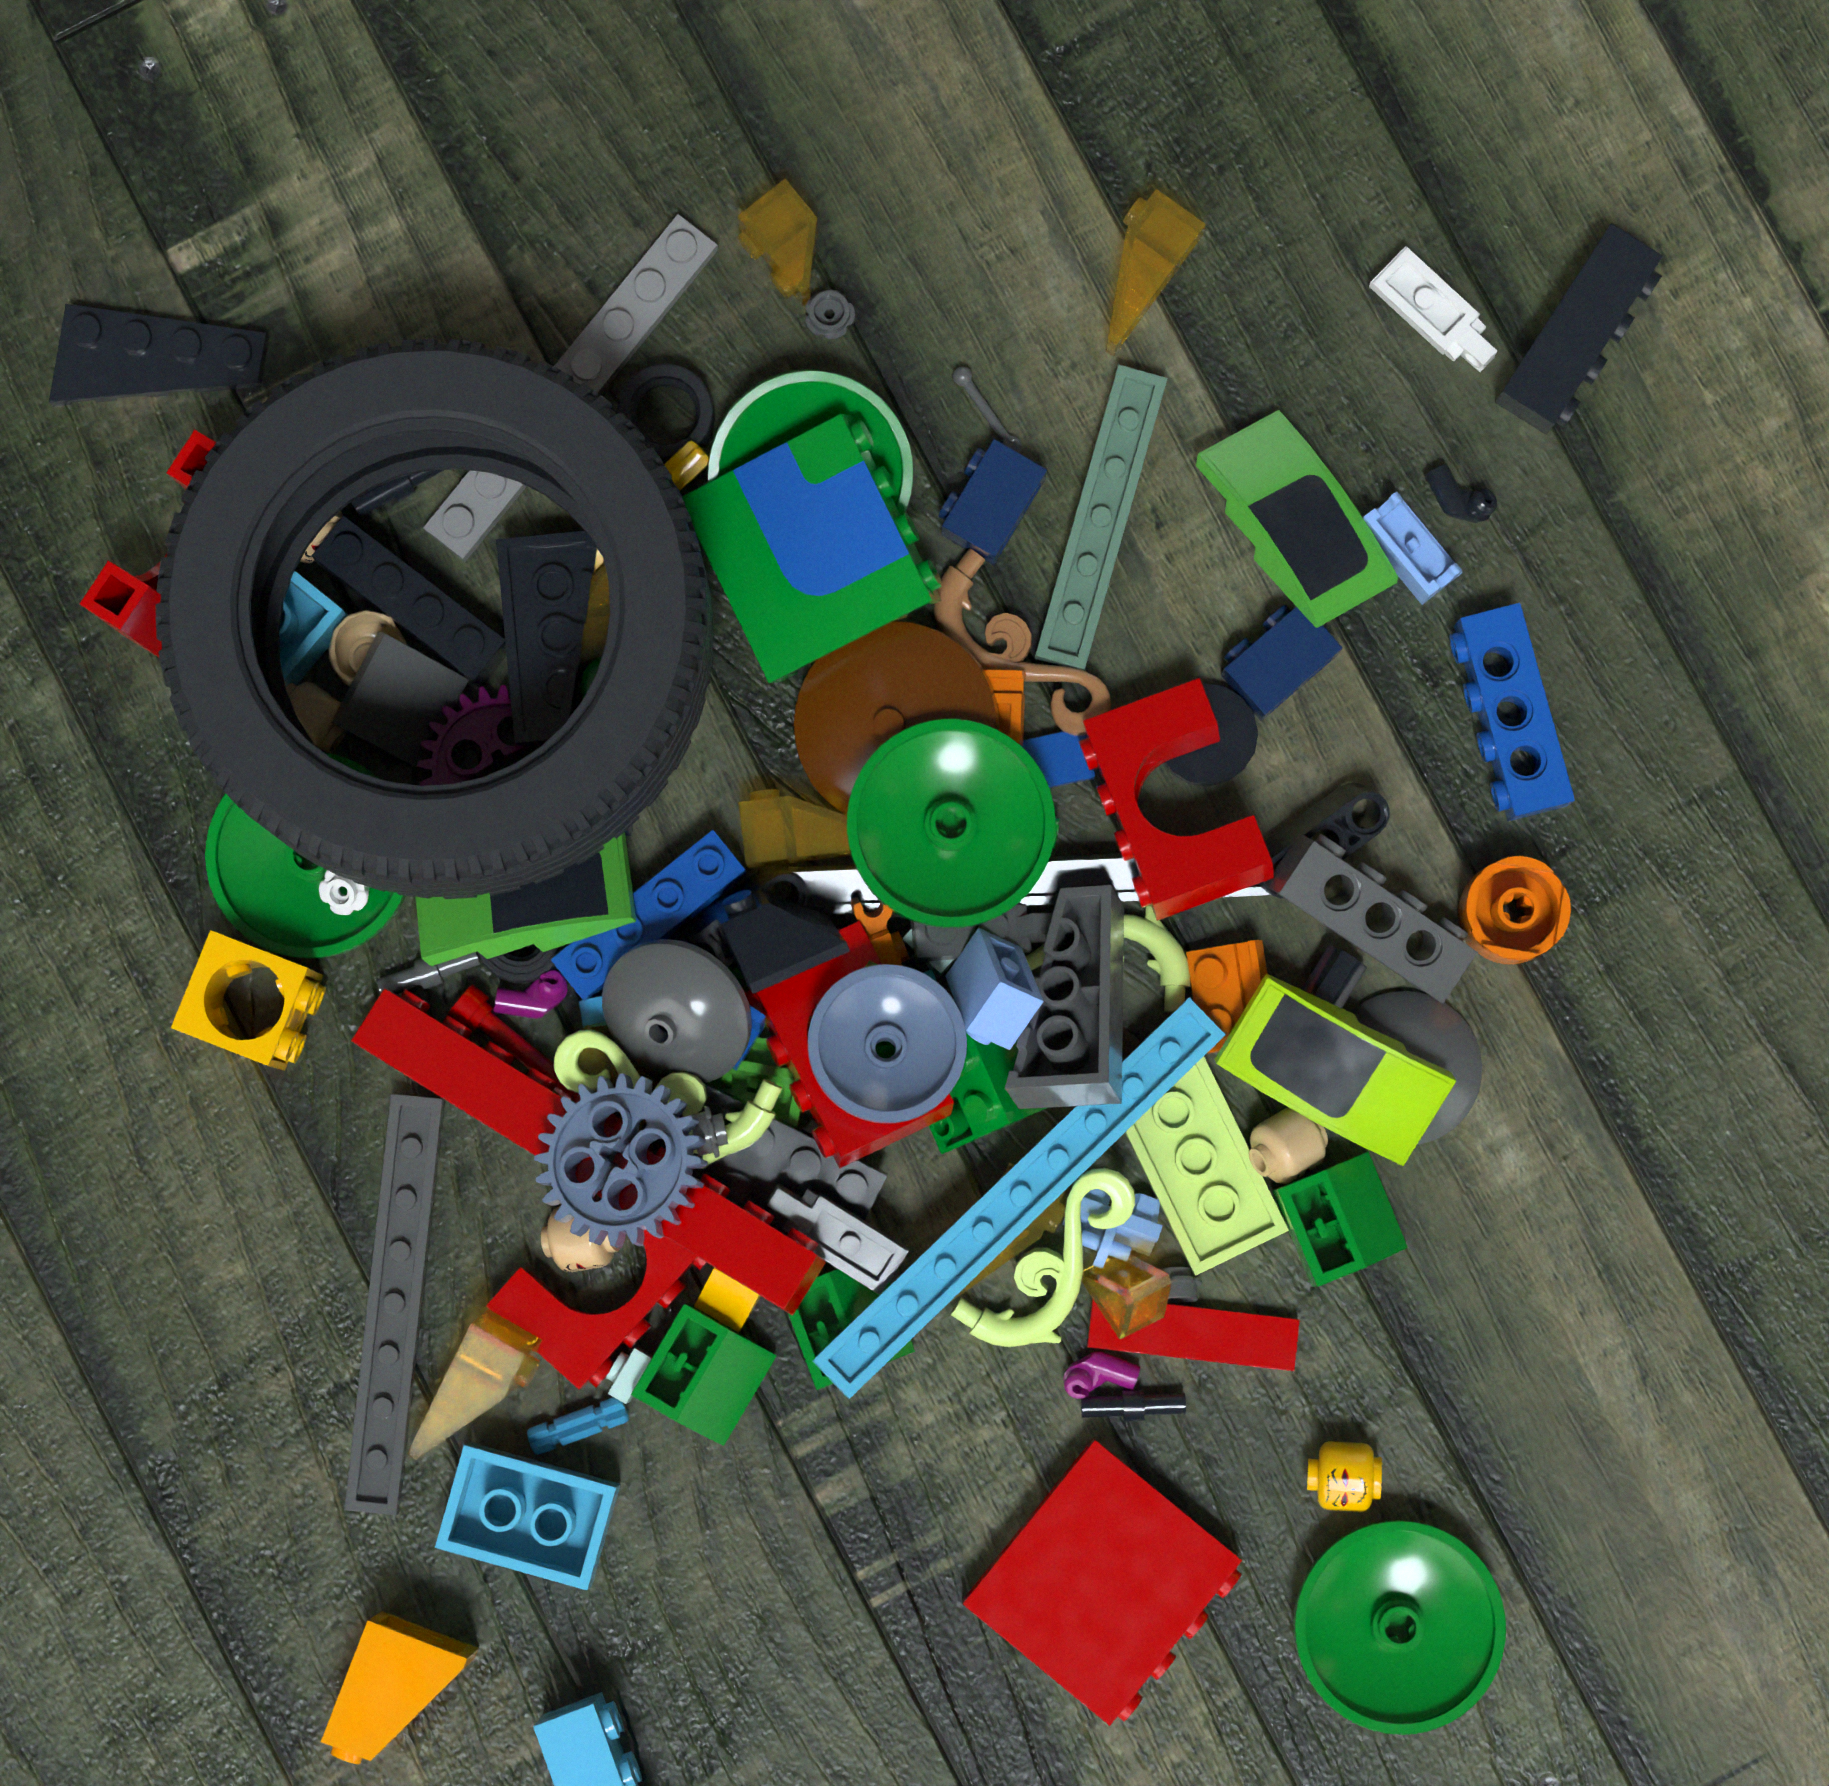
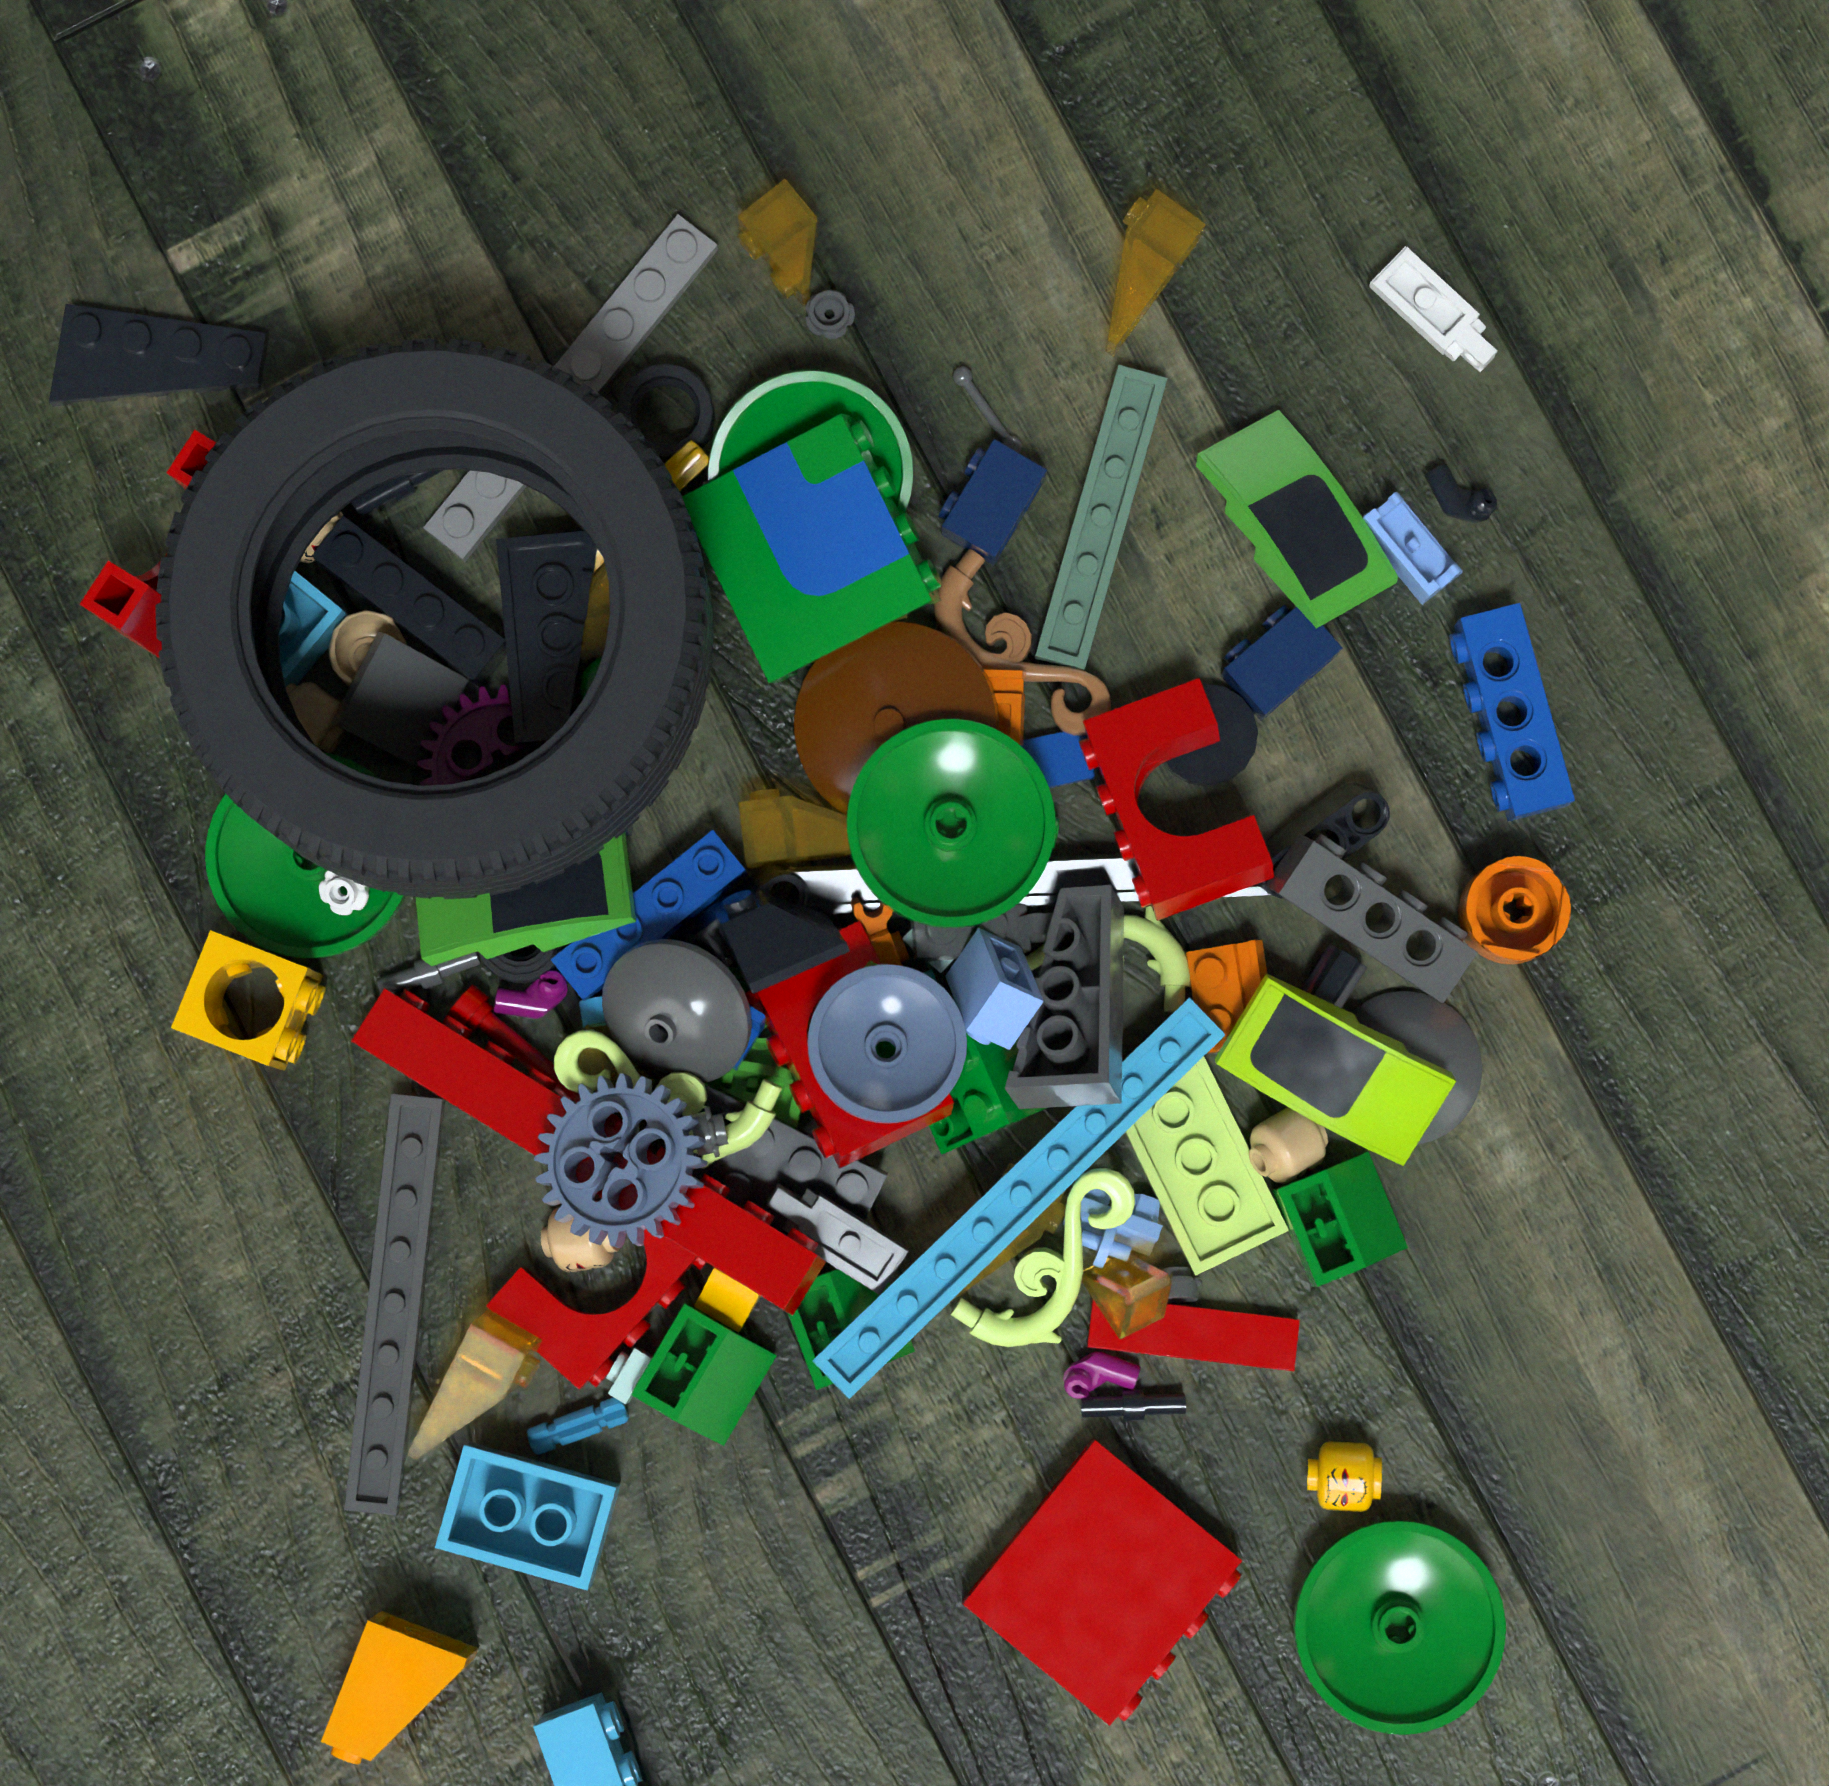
(1579, 330): black brick -> none

